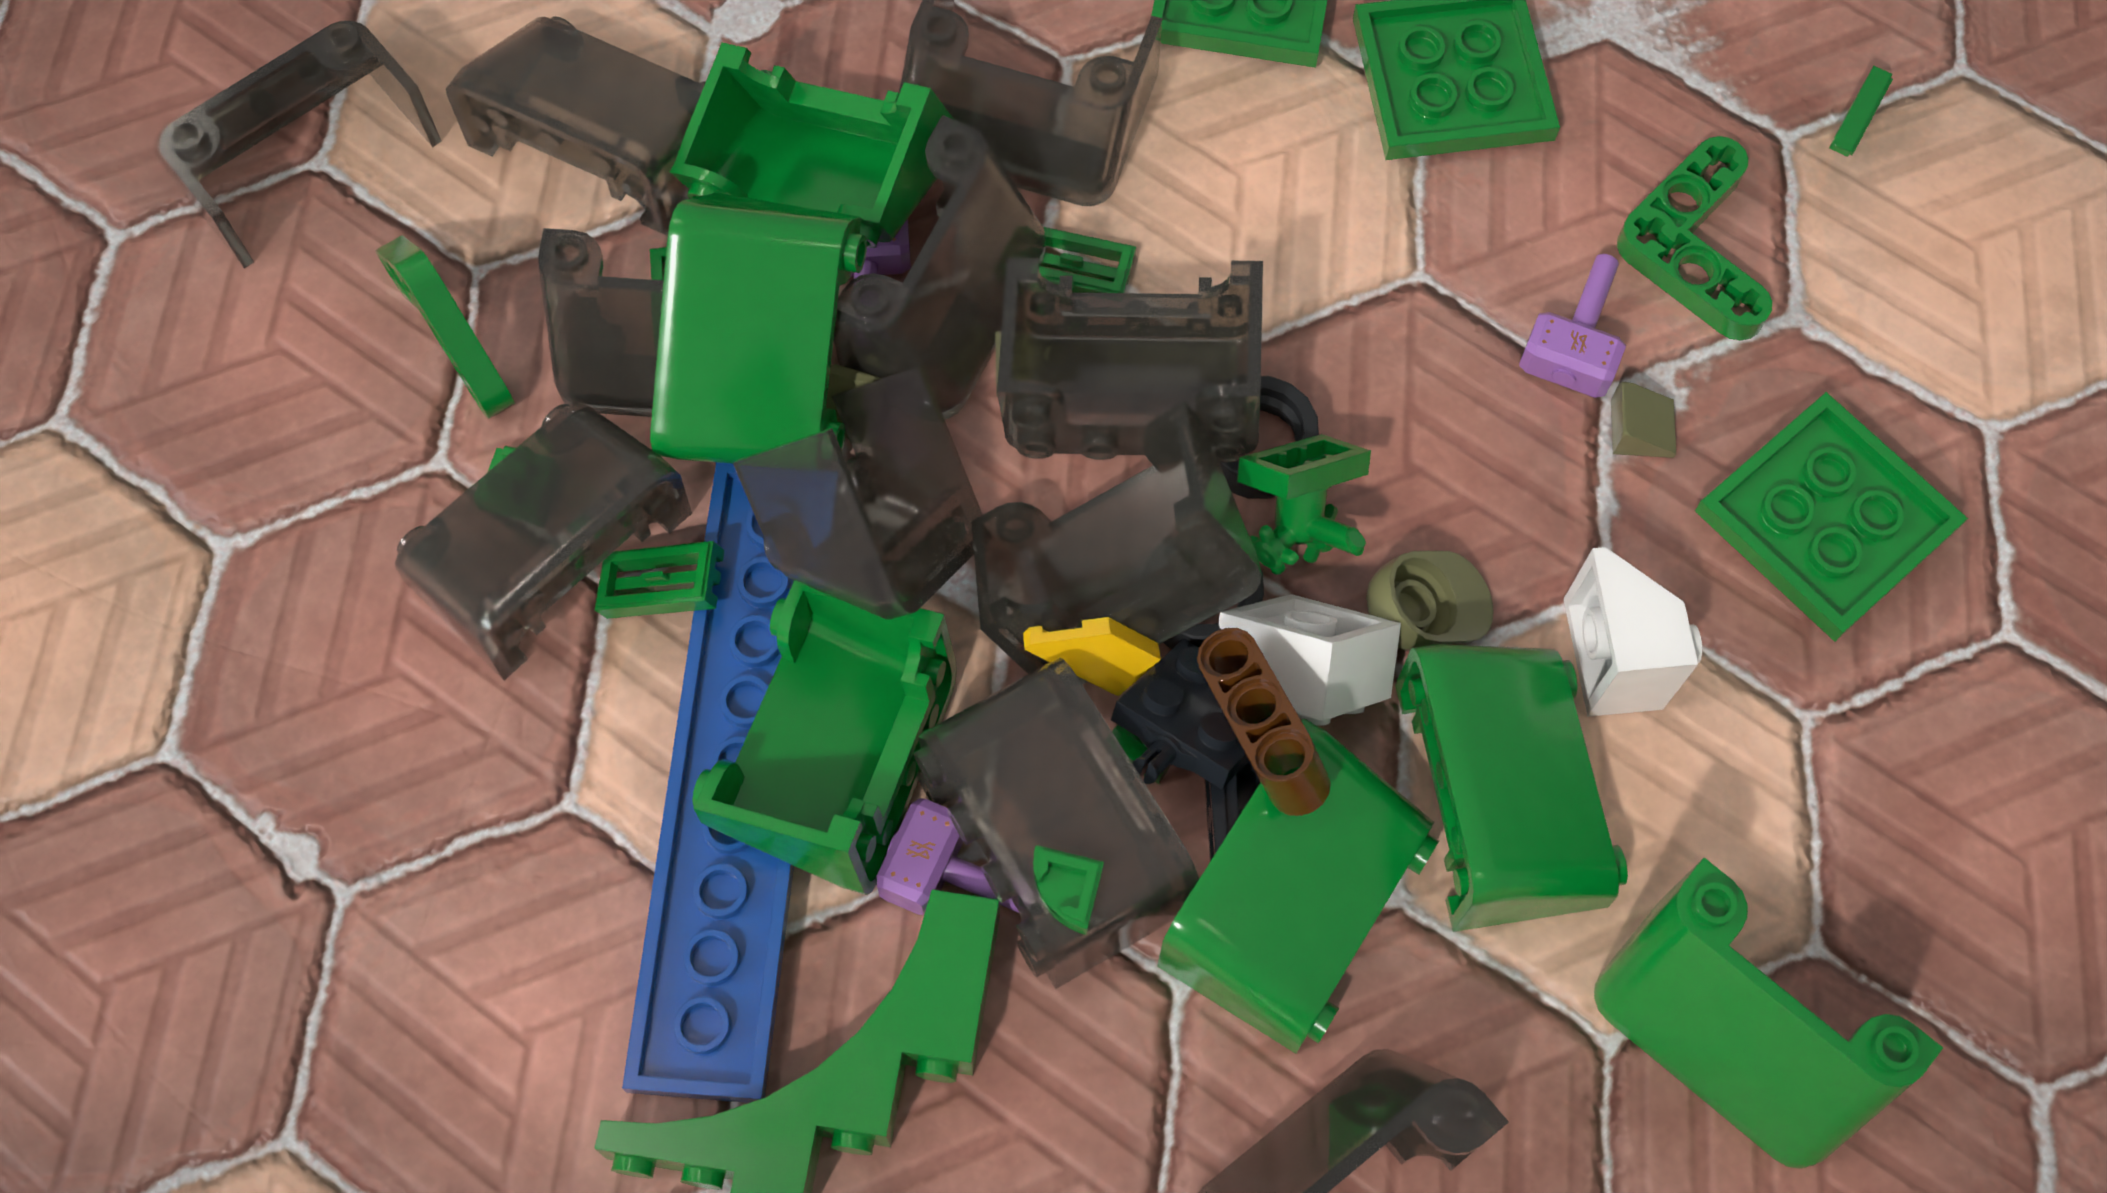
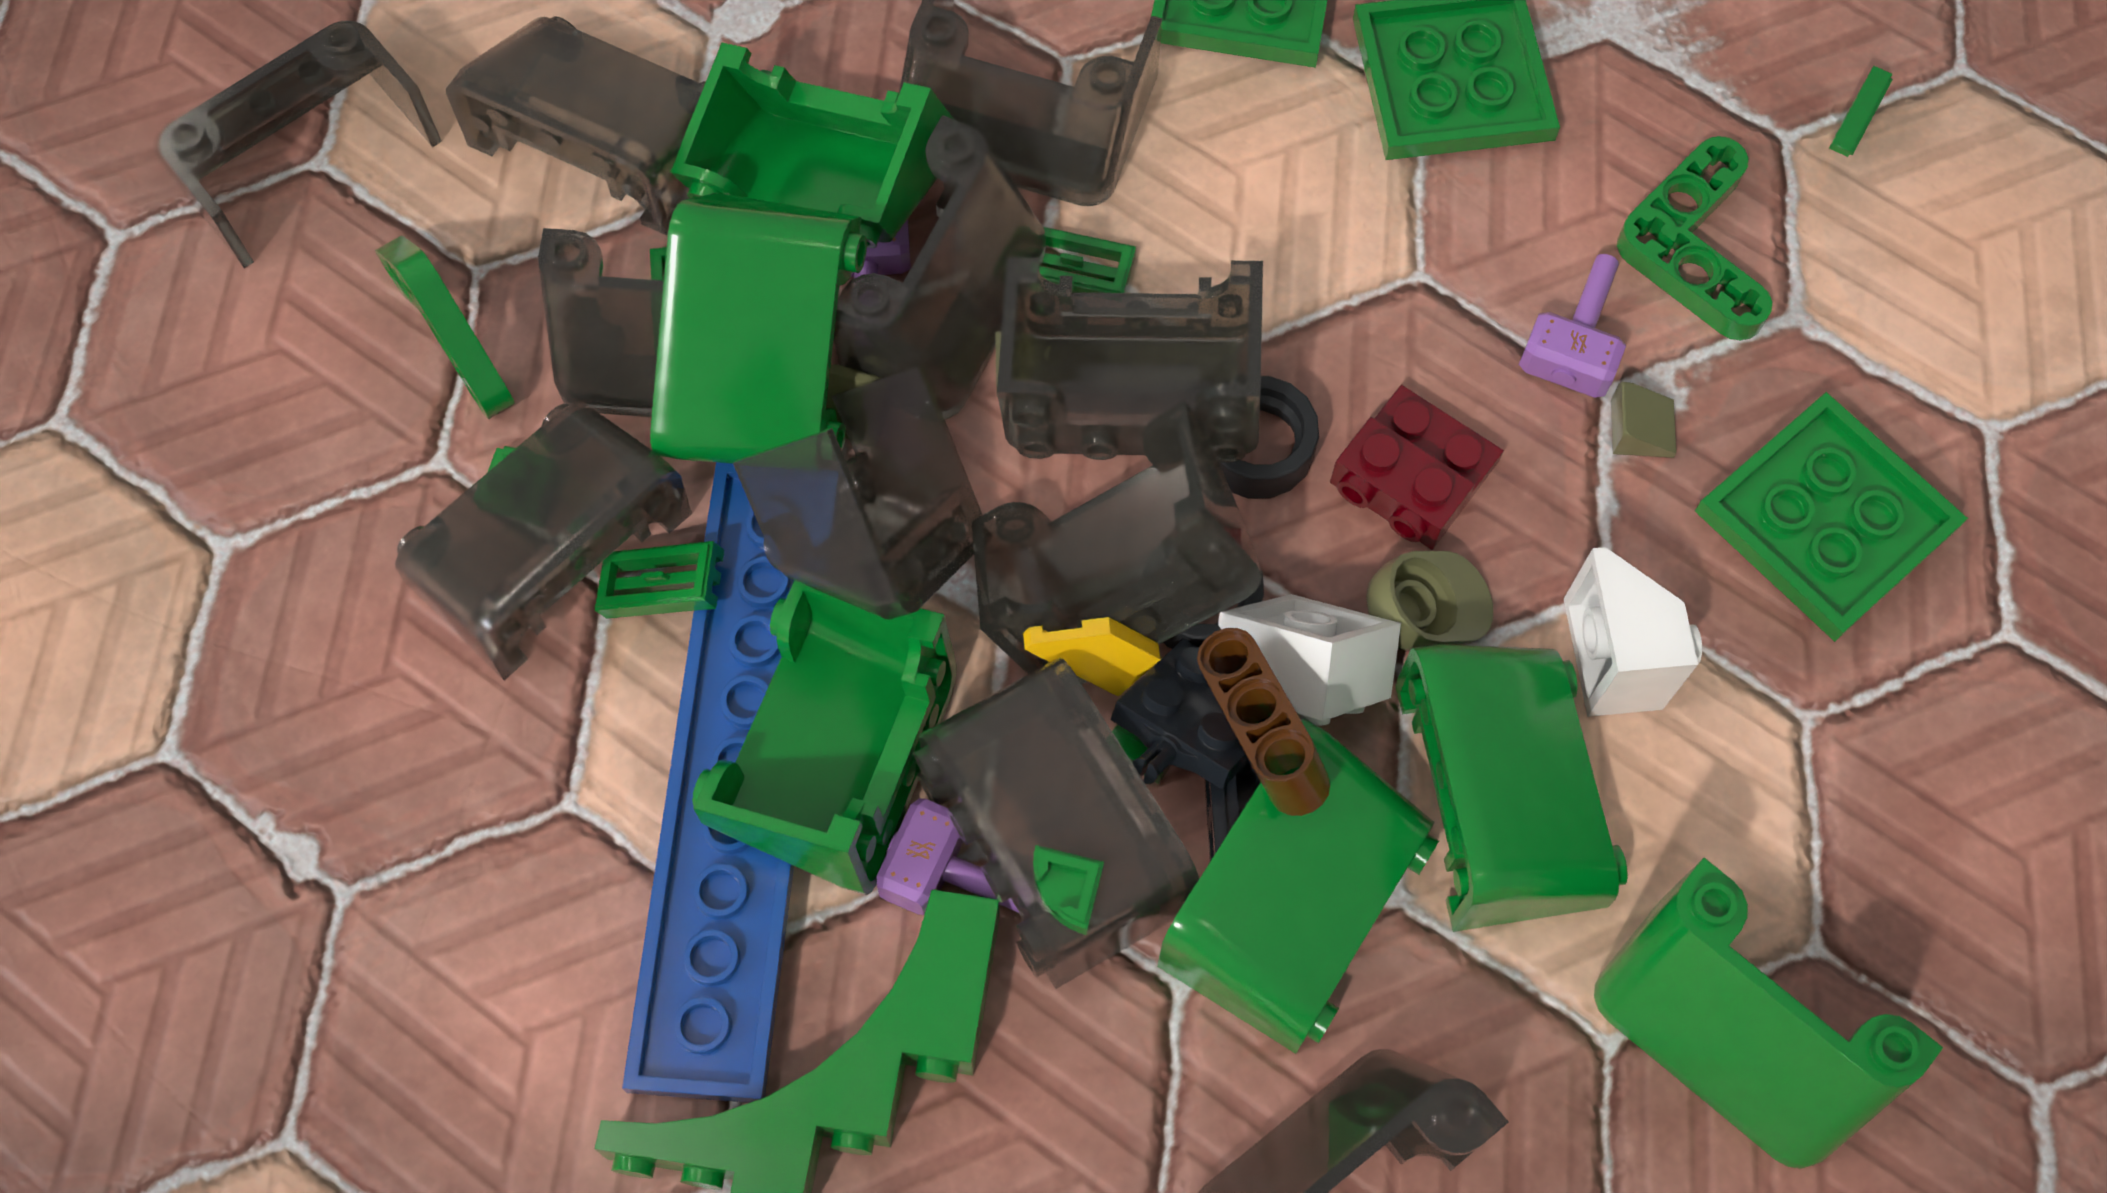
(1300, 481): green piece -> none
(1414, 467): none -> dark red plate

